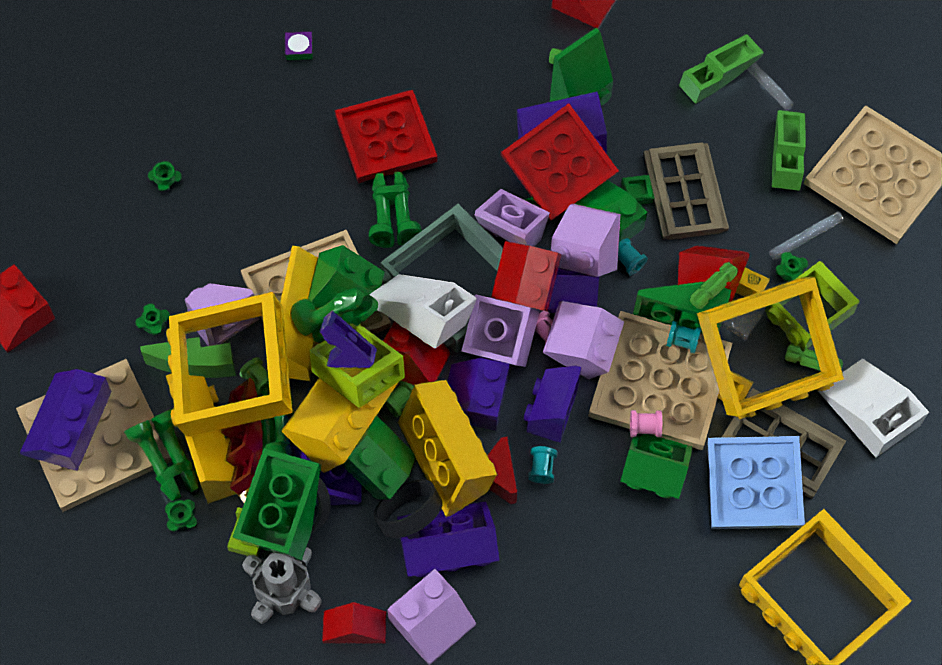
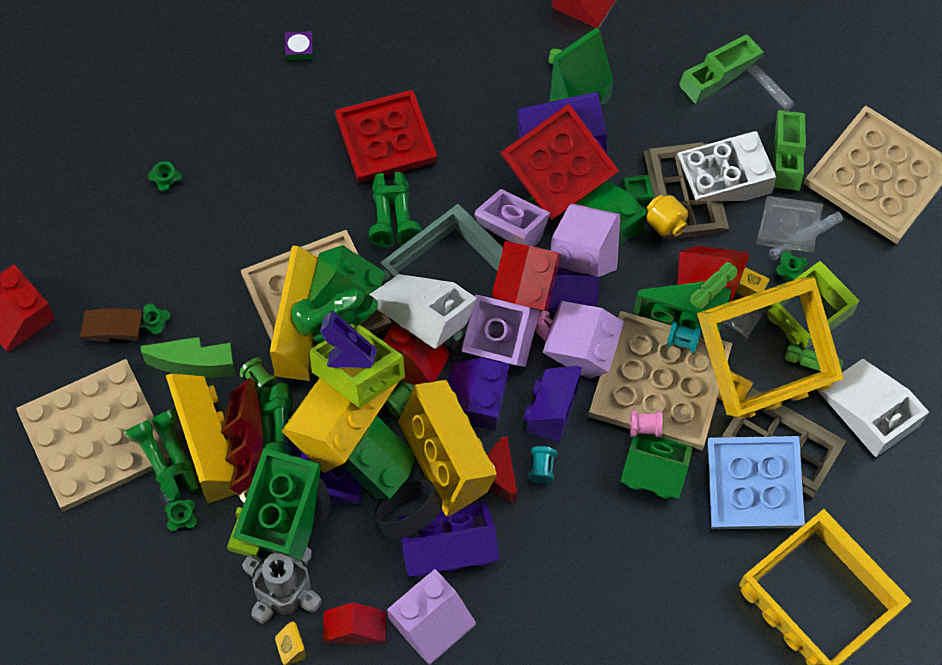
(67, 418): dark purple slope -> none
(111, 323): none -> reddish brown slope
(214, 295): lavender slope -> none
(241, 412): yellow window -> none
(290, 644): none -> yellow slope
(630, 257): teal bush -> none
(667, 215): none -> yellow head
(729, 169): none -> white slope
(790, 224): none -> clear plate

